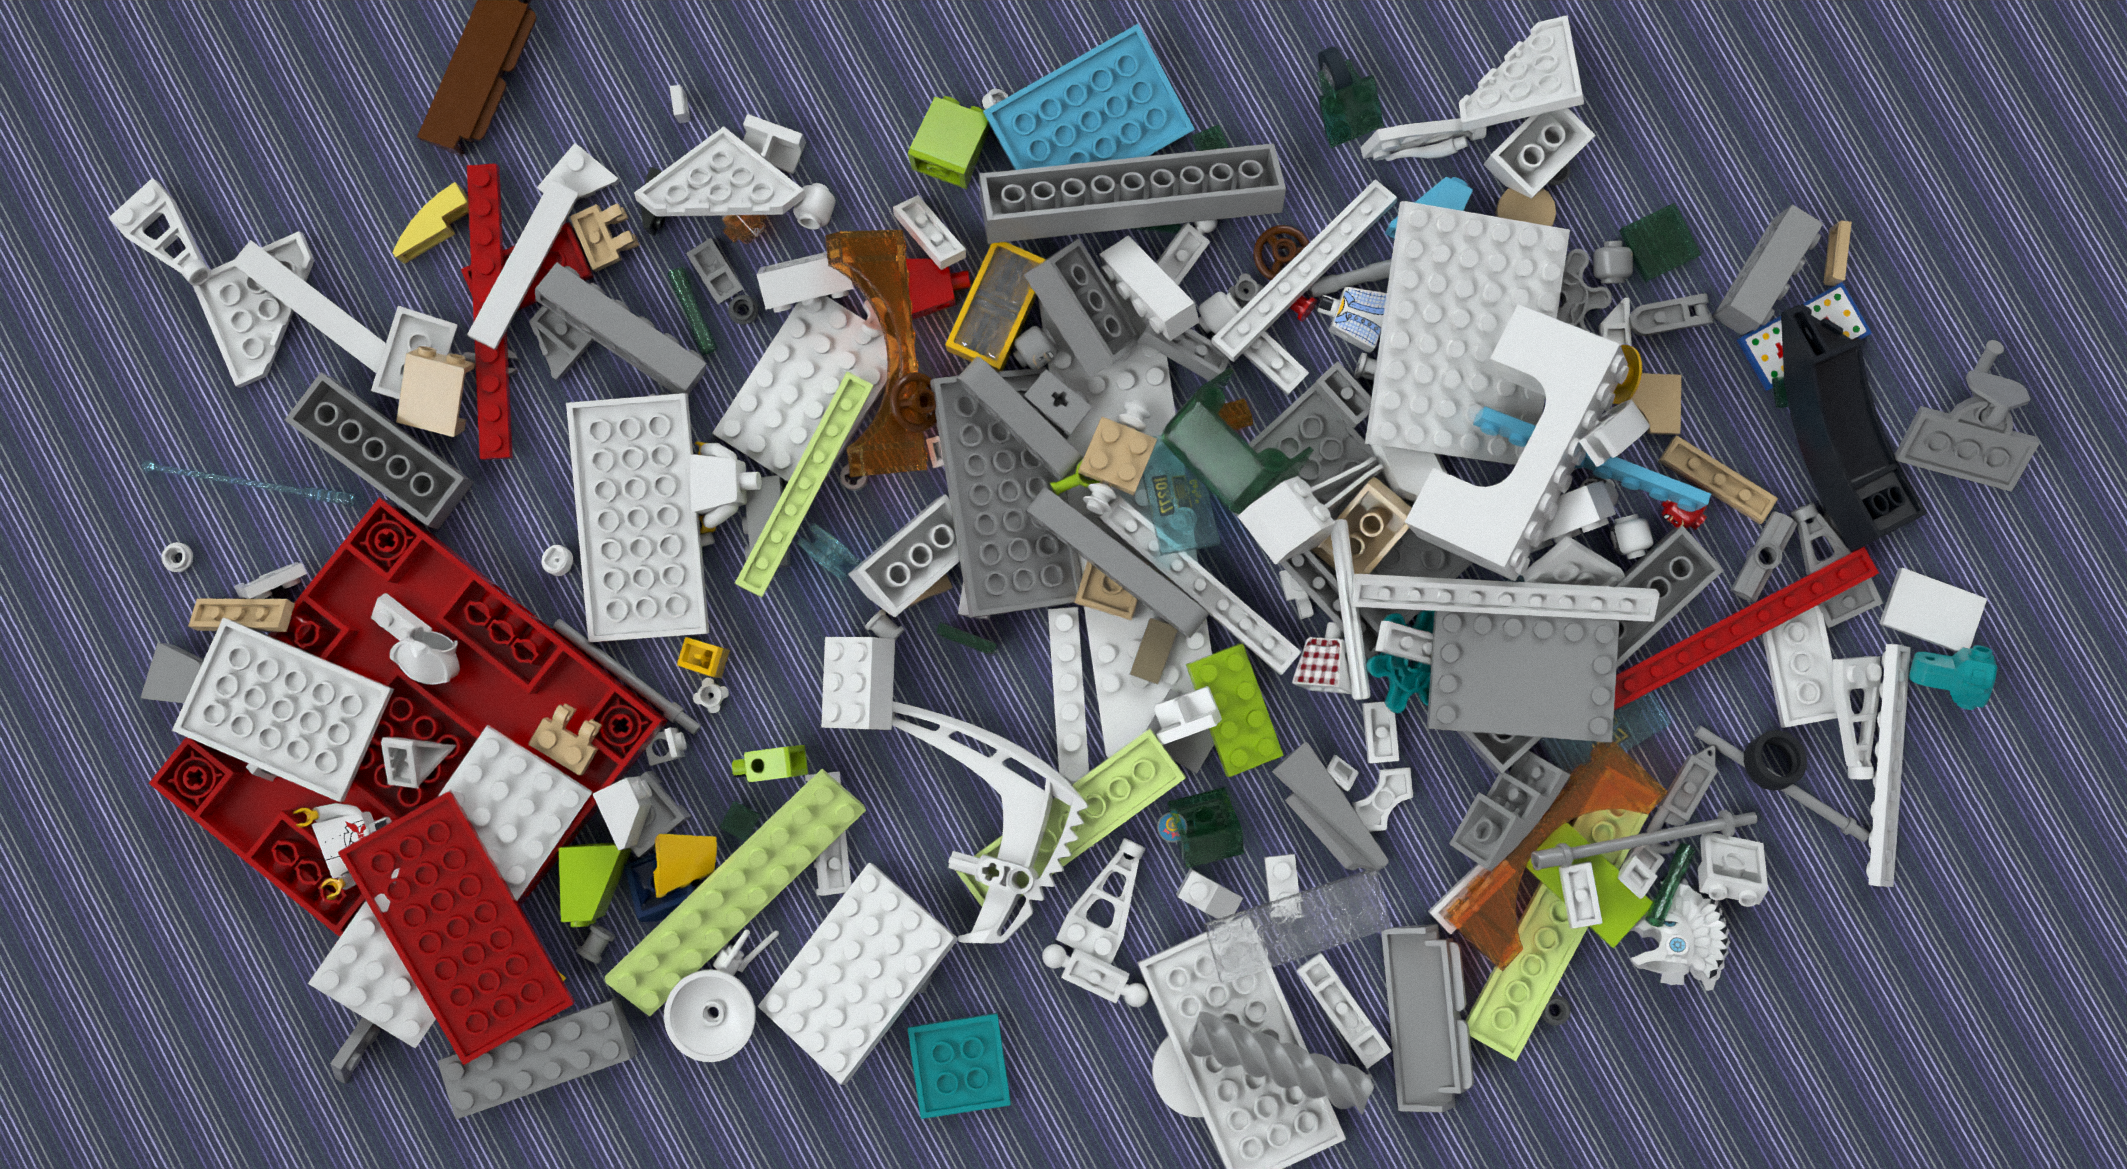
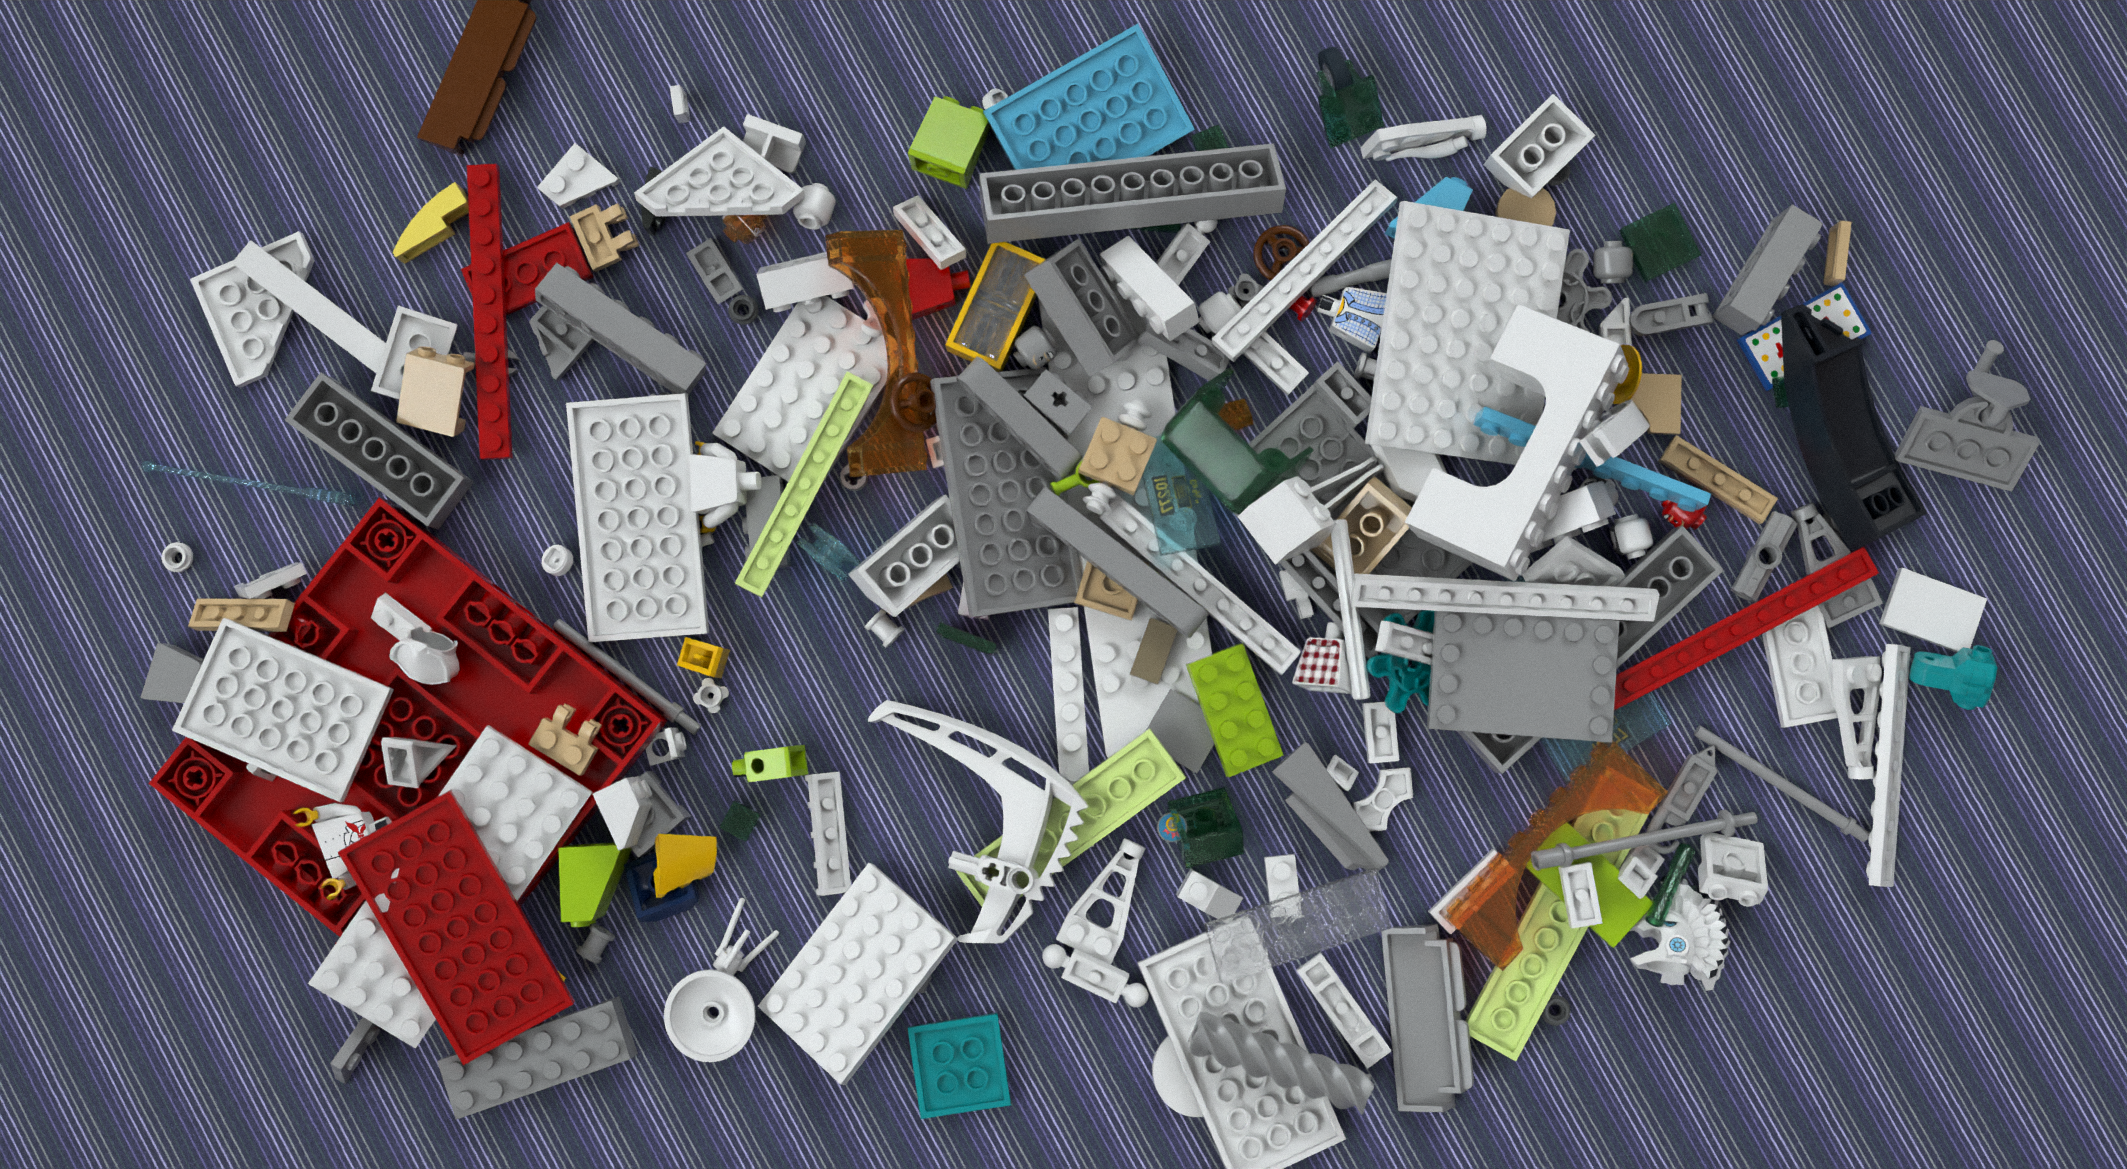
(142, 211): white plate -> none
(523, 264): white tile -> none
(686, 296): clear green piece -> none
(735, 892): yellowish green plate -> none
(858, 683): white brick -> none
(1186, 715): white panel -> none
(1509, 811): light grey slope -> none
(1531, 81): white plate -> none
(1790, 747): black tyre -> none

